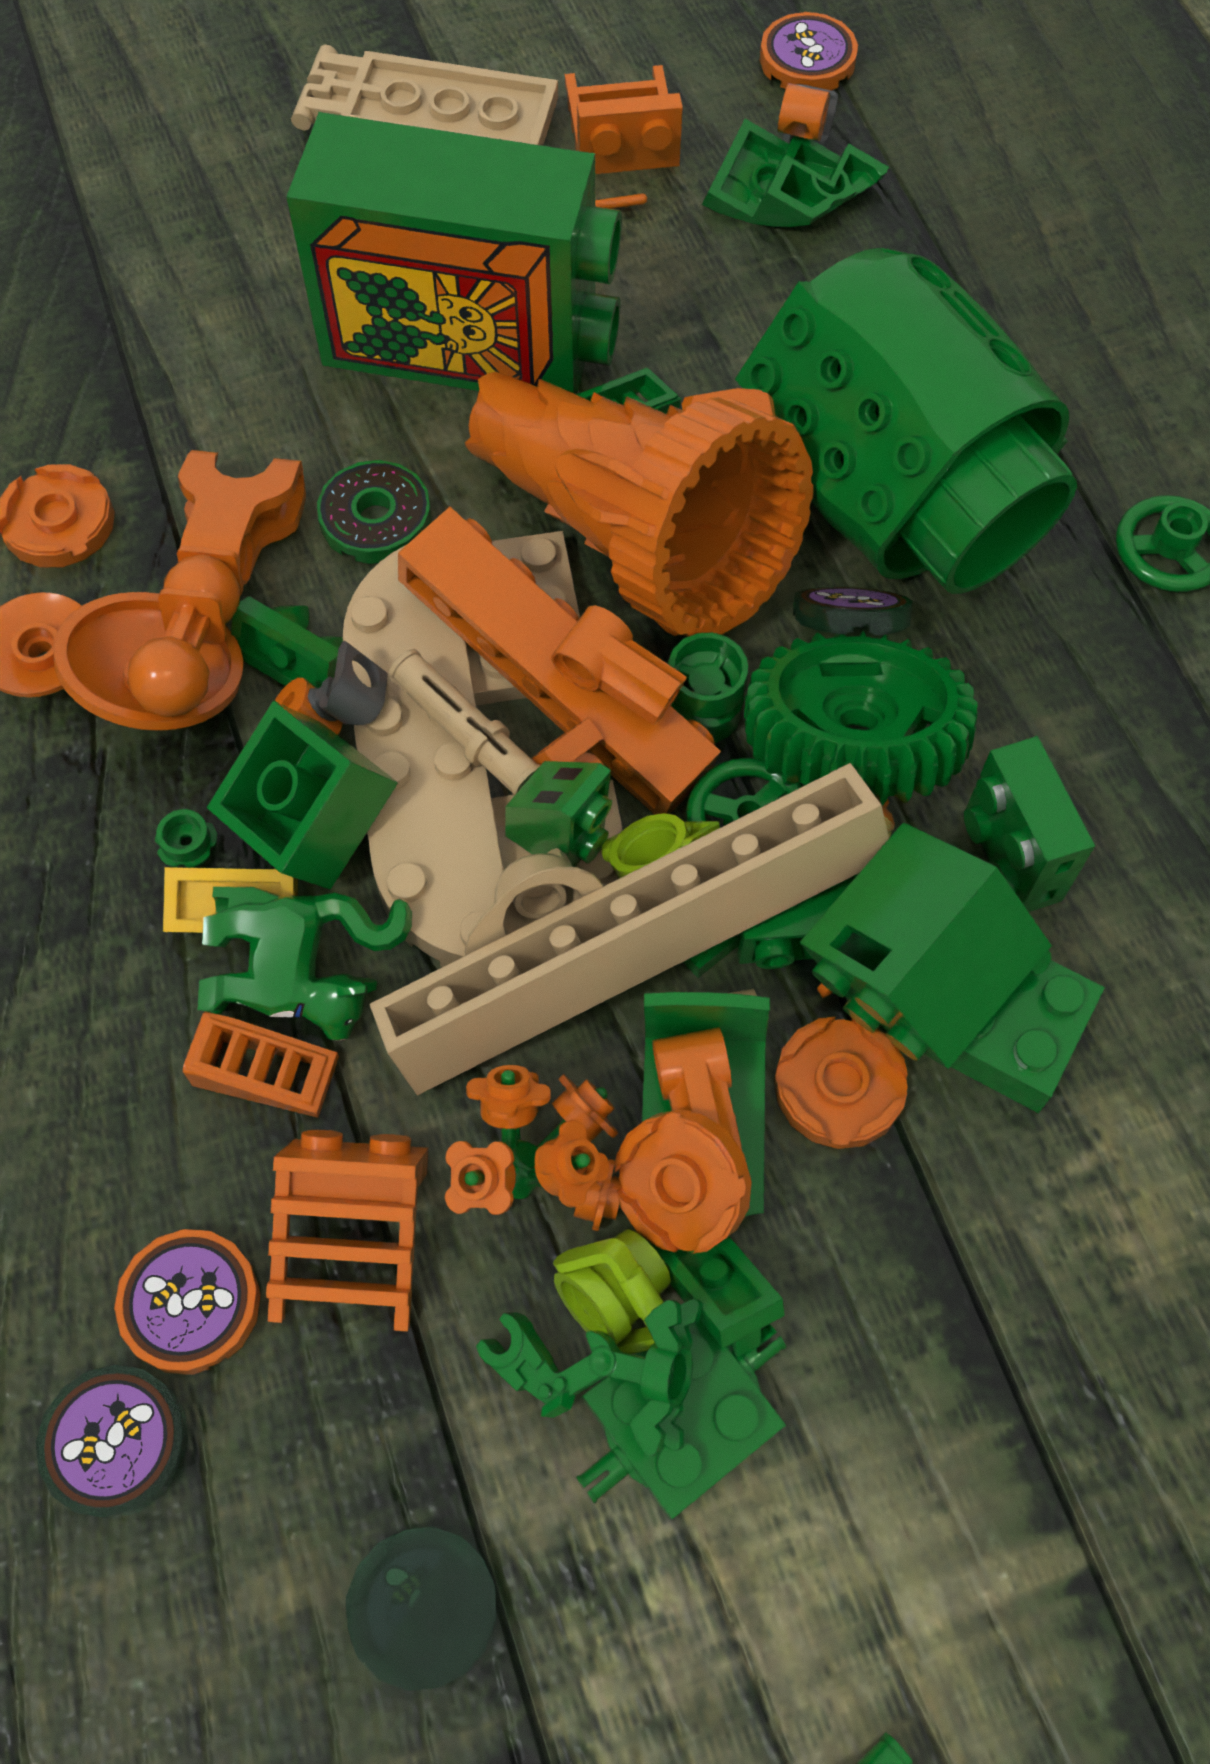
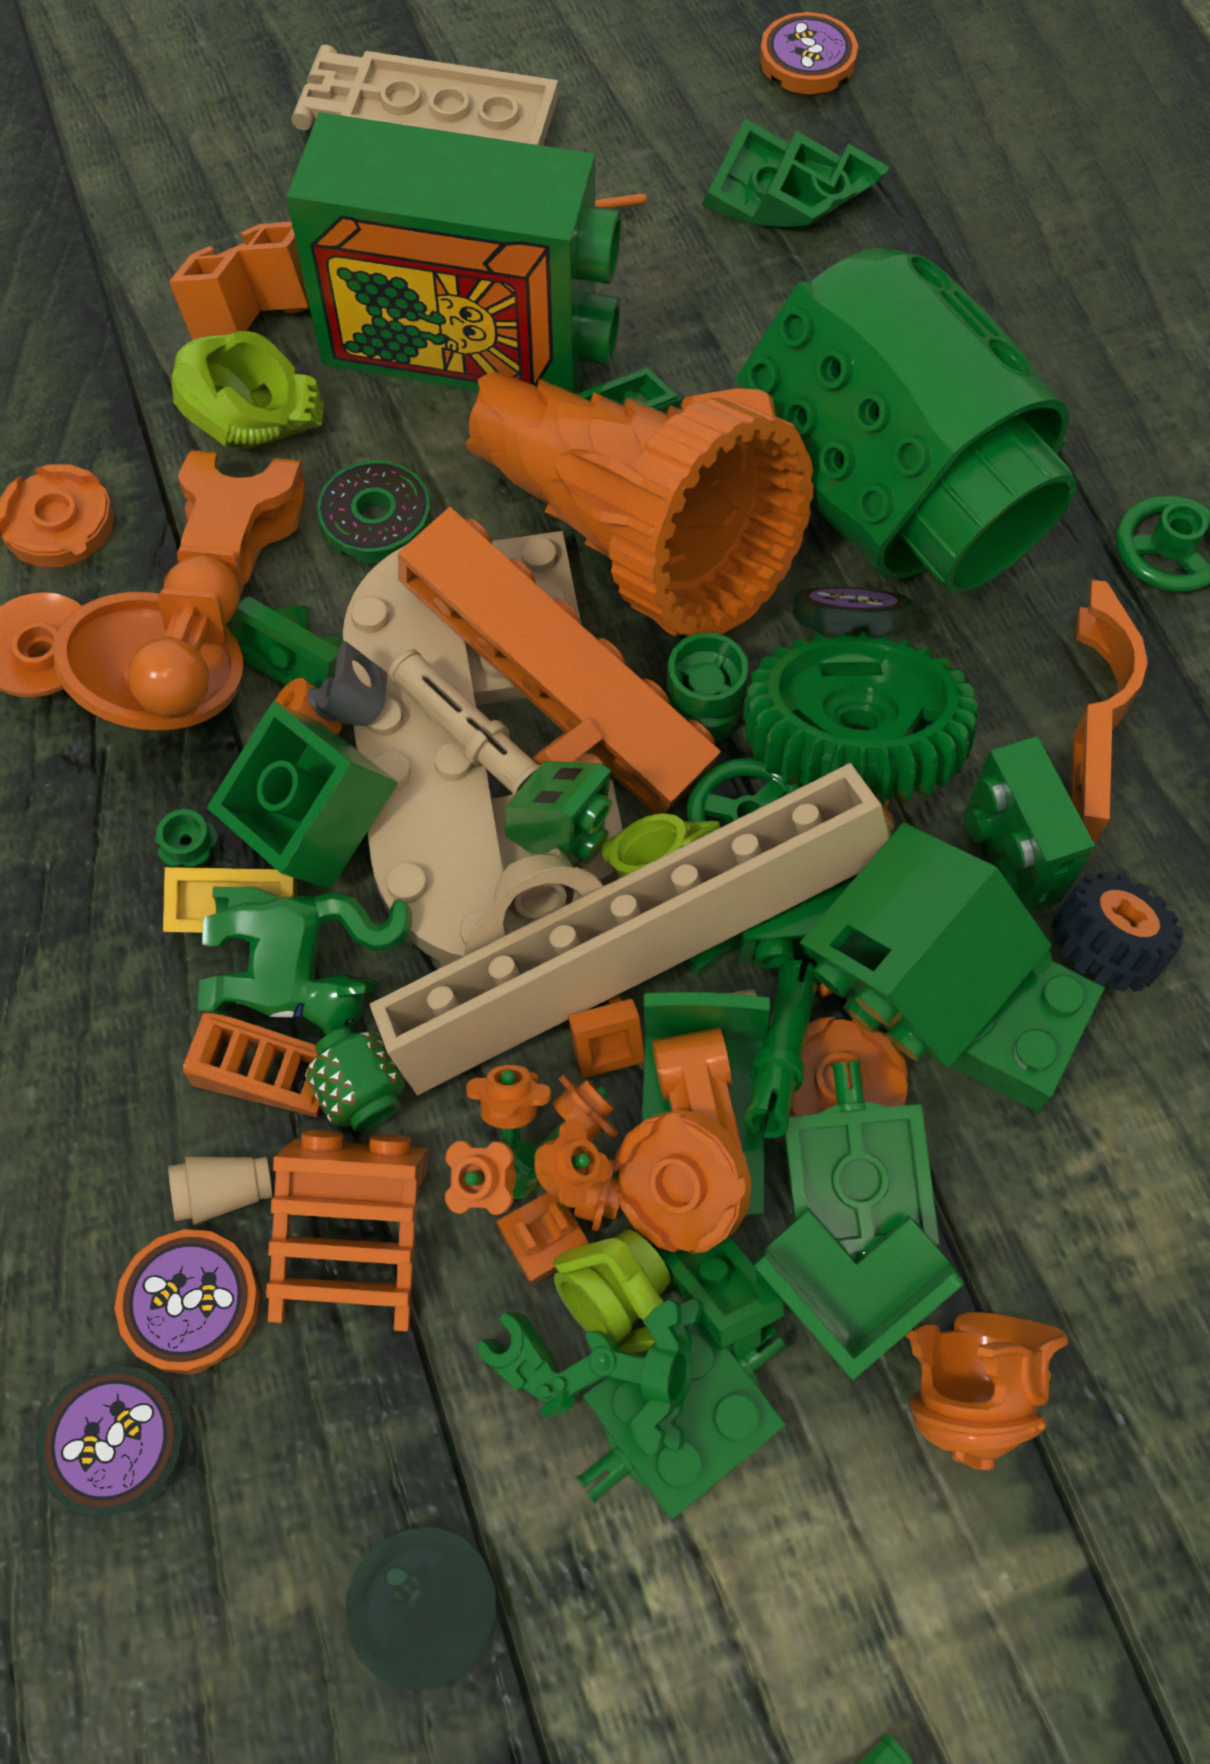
(217, 1185): none -> tan cone
(222, 391): none -> lime helmet
(231, 288): none -> orange brick
(355, 1079): none -> green head
(540, 1234): none -> orange tile
(604, 656): orange piece -> none
(607, 1037): none -> orange tile
(627, 123): orange plate -> none
(778, 1066): none -> green pin
(807, 113): orange leg -> none
(859, 1304): none -> green panel
(860, 1166): none -> green plate
(982, 1384): none -> orange helmet
(1117, 640): none -> orange piece
(1117, 931): none -> black wheel

